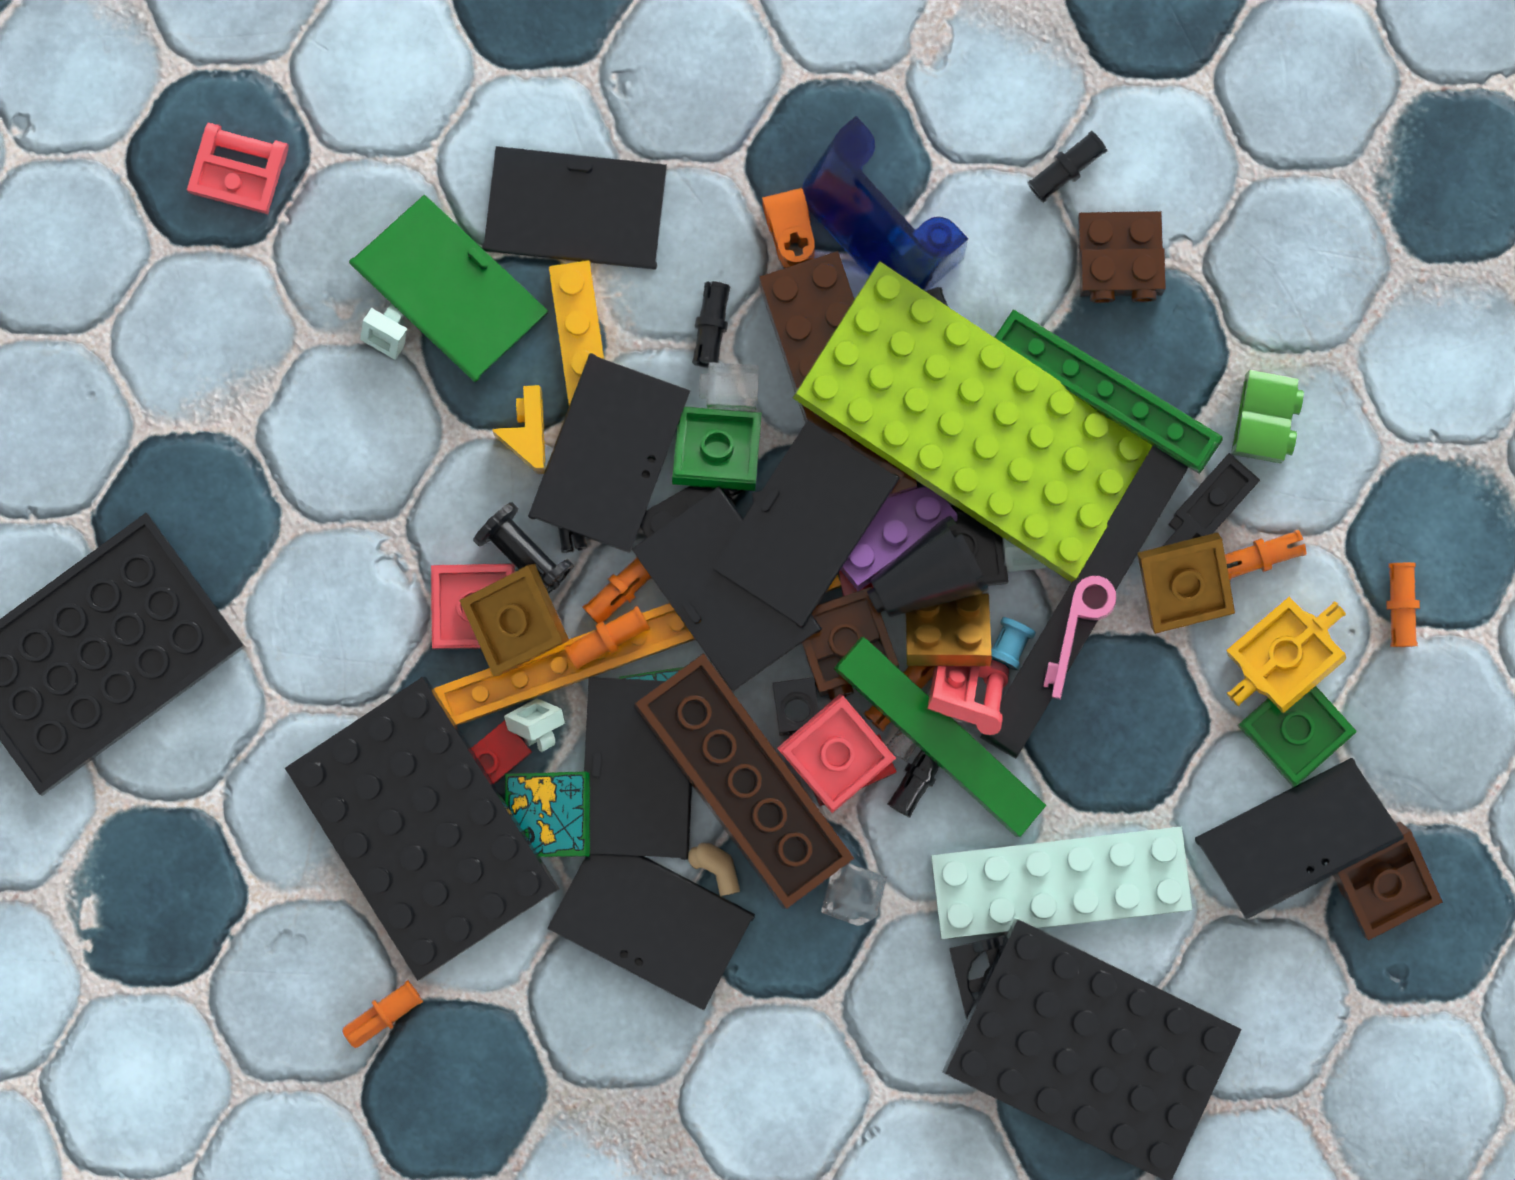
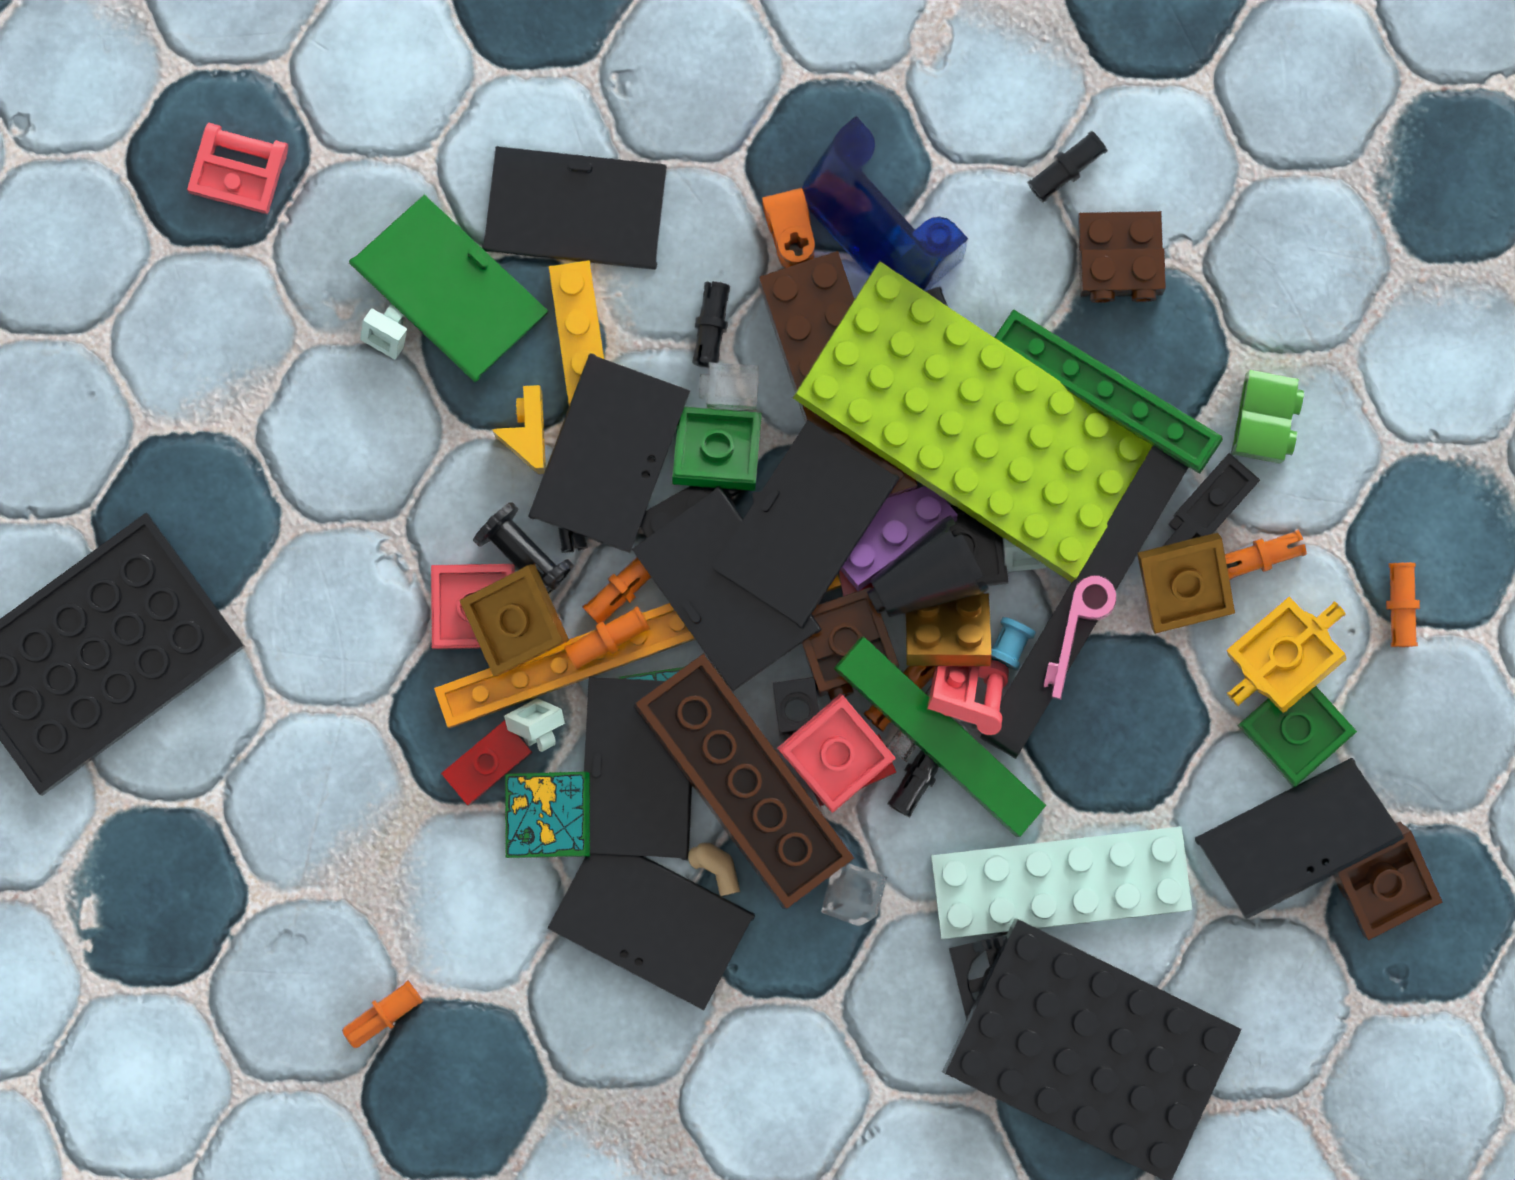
(421, 828): black plate -> none

